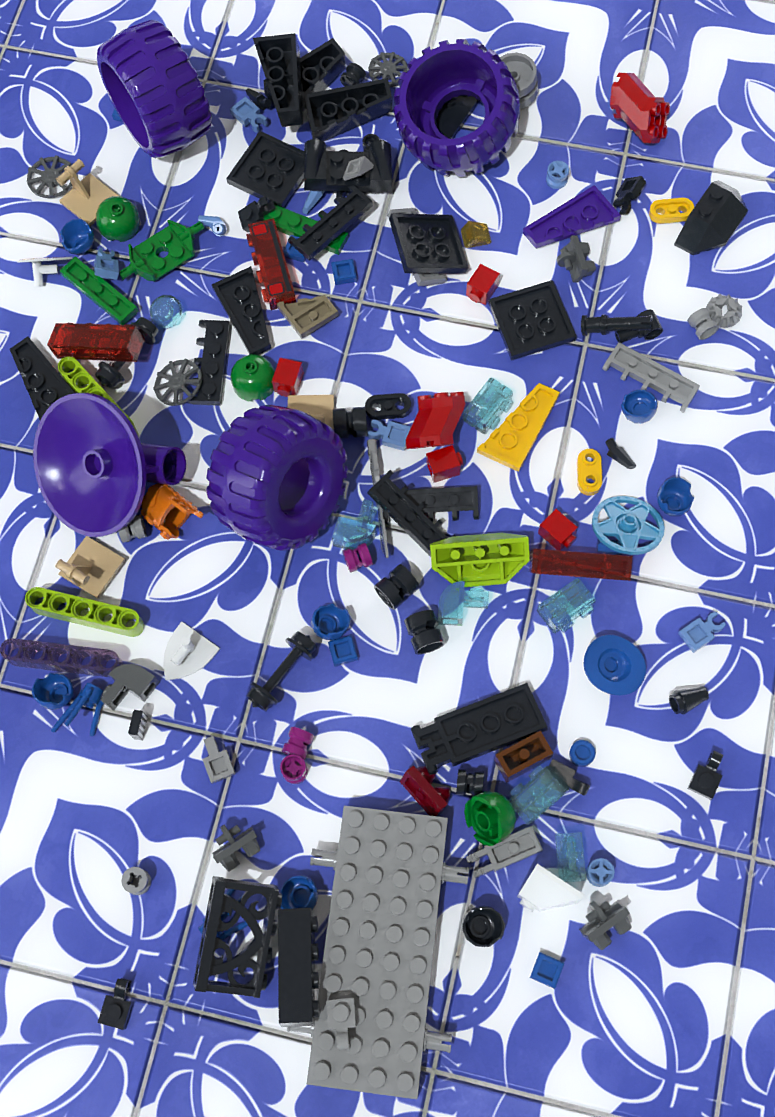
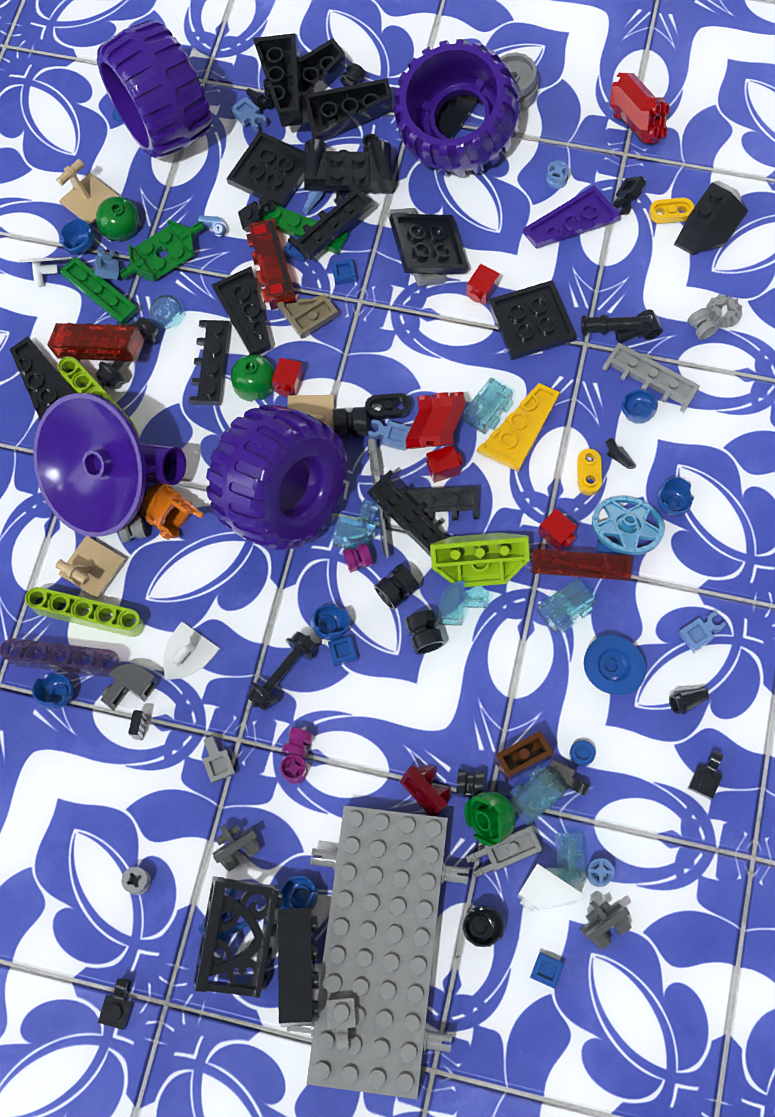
(48, 176): dark grey wheel -> none
(88, 696): blue plant -> none
(177, 382): dark grey wheel -> none
(357, 167): light grey slope -> none
(387, 68): dark grey wheel -> none
(475, 234): clear yellow slope -> none
(479, 728): black hinge -> none
(573, 258): dark grey hips -> none

